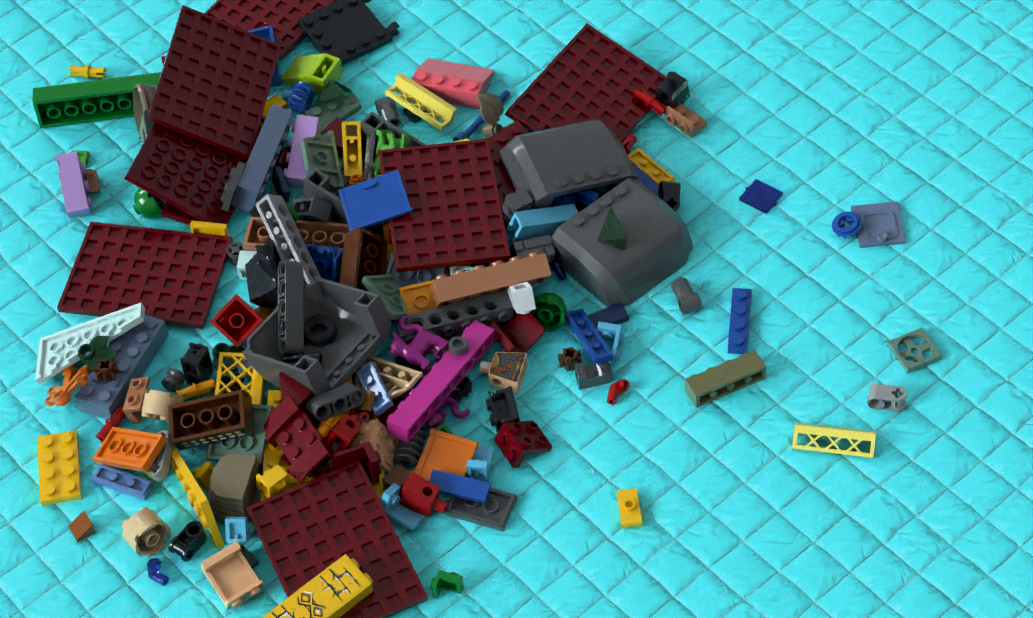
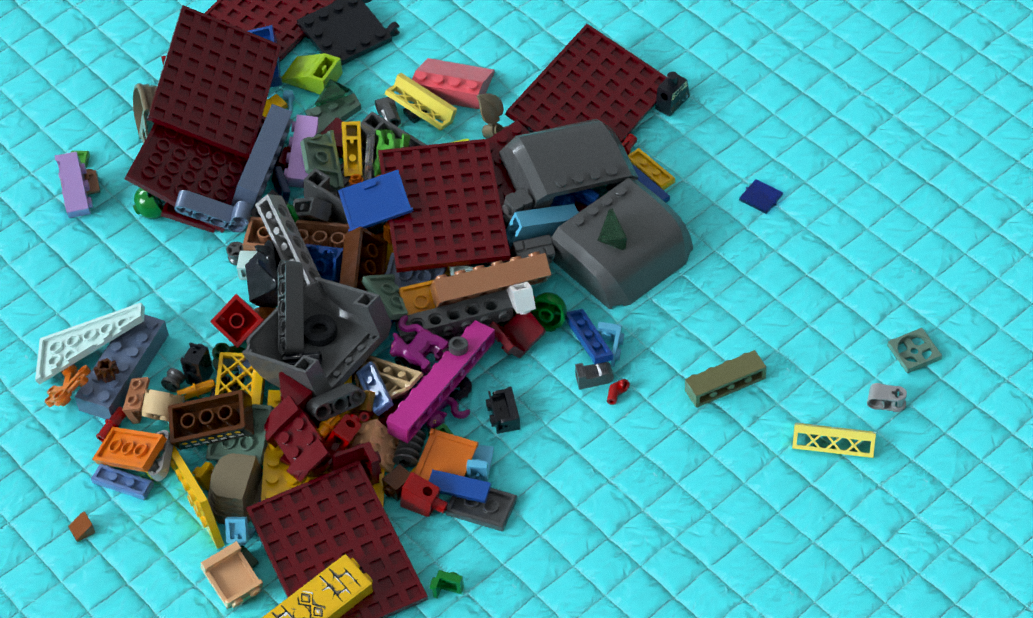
(59, 468): yellow plate -> none
(88, 71): yellow pin -> none
(88, 100): green brick -> none
(98, 352): dark green plate -> none
(145, 532): tan brick -> none
(154, 573): clear blue arm -> none
(162, 269): dark red plate -> none
(187, 543): black piece -> none
(209, 228): yellow plate -> none
(214, 212): none -> sand blue beam
(231, 185): dark grey plate -> none
(272, 481): yellow brick -> none
(301, 96): blue gear -> none
(396, 511): medium azure bracket -> none
(473, 127): blue piece -> none
(506, 370): torso -> none
(520, 438): dark red bracket -> none
(557, 267): clear blue arm -> none
(569, 358): reddish brown gear -> none
(614, 314): dark blue tile -> none
(629, 508): yellow plate -> none
(650, 101): red pin -> none
(670, 193): black piece -> none
(685, 120): nougat bracket -> none
(687, 299): dark grey piece -> none
(739, 321): blue plate -> none
(852, 219): blue gear -> none
(879, 224): sand blue container -> none

